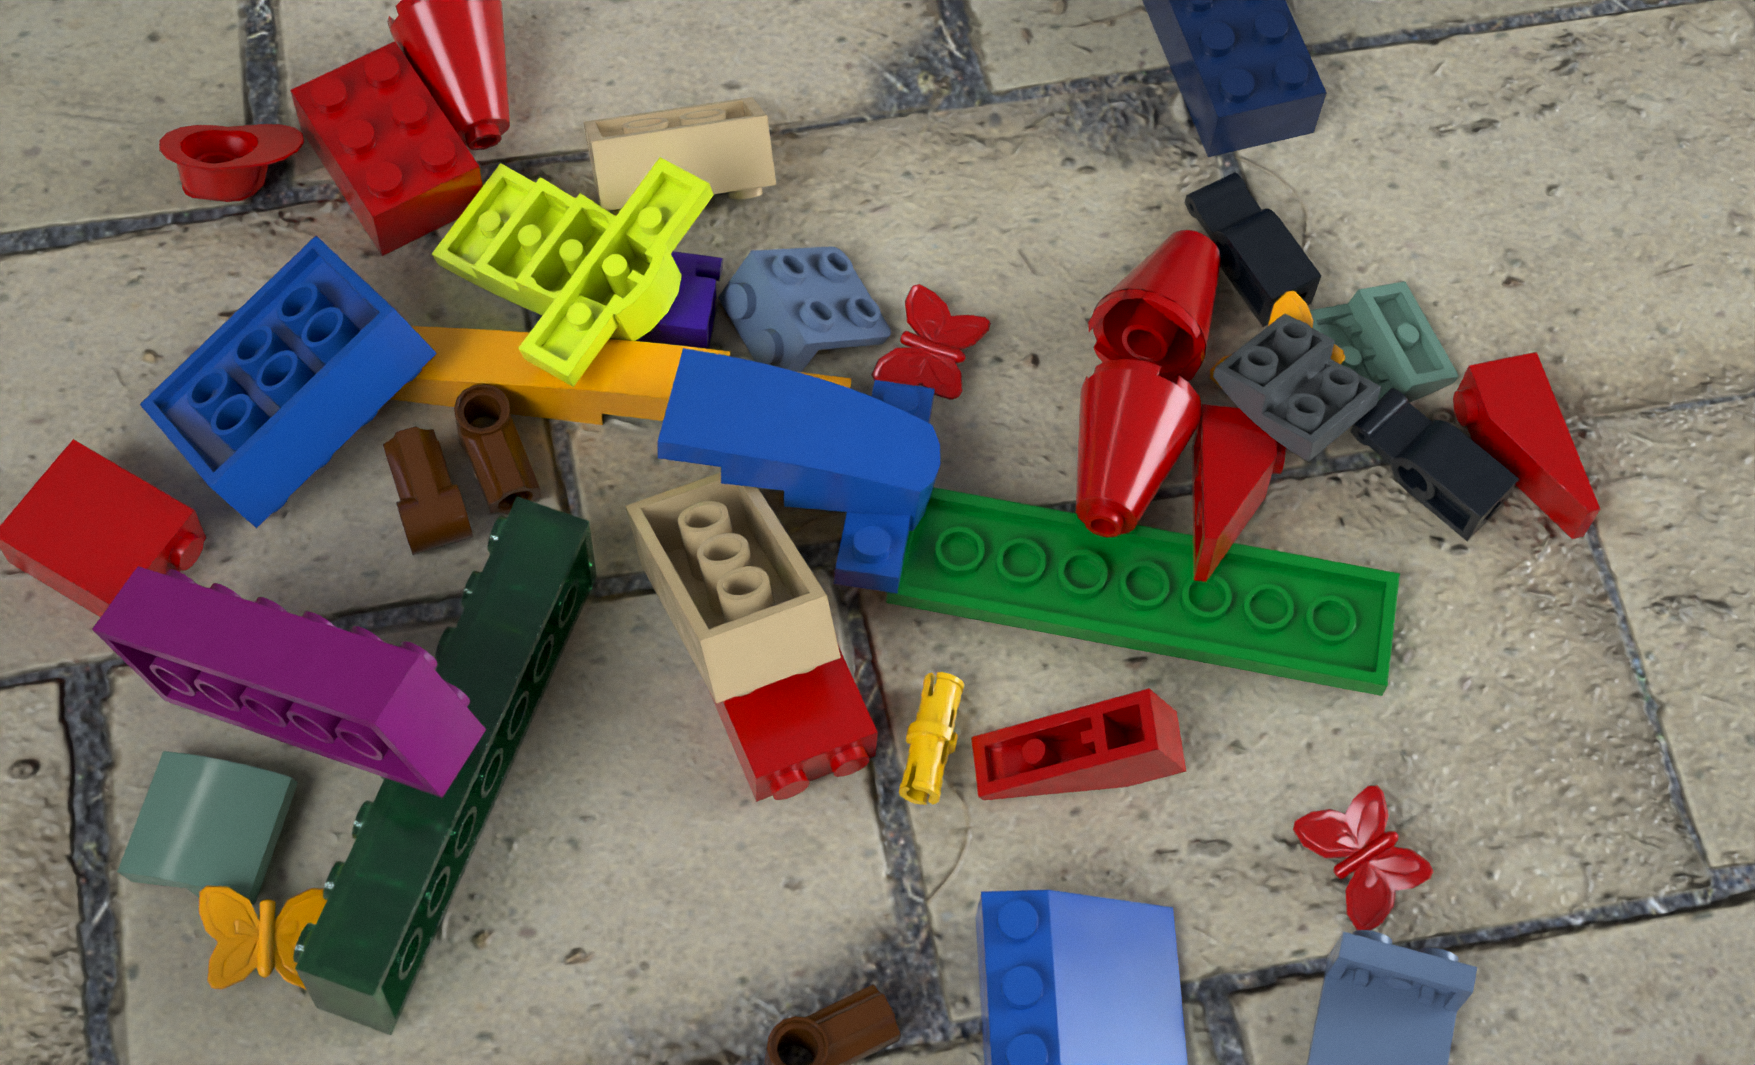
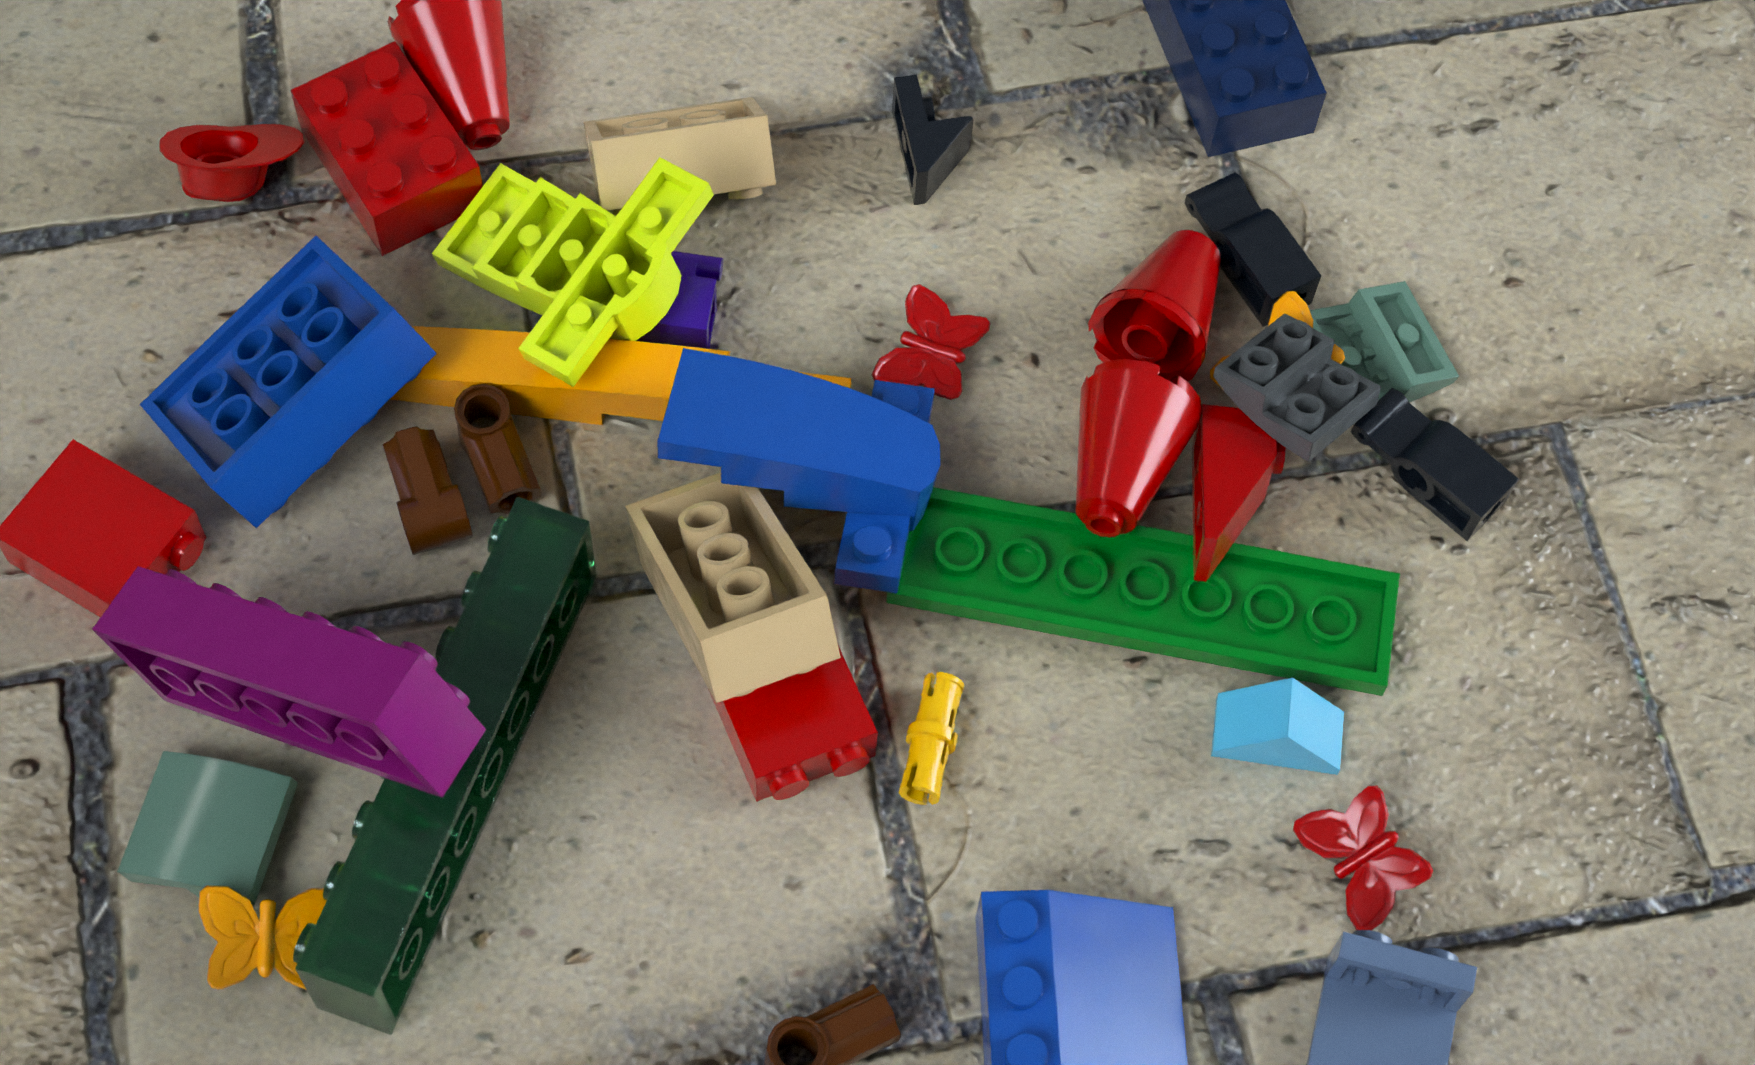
(801, 303): sand blue bracket -> none
(927, 145): none -> black slope
(1081, 749): red slope -> none
(1279, 726): none -> medium azure slope
(1522, 427): red slope -> none

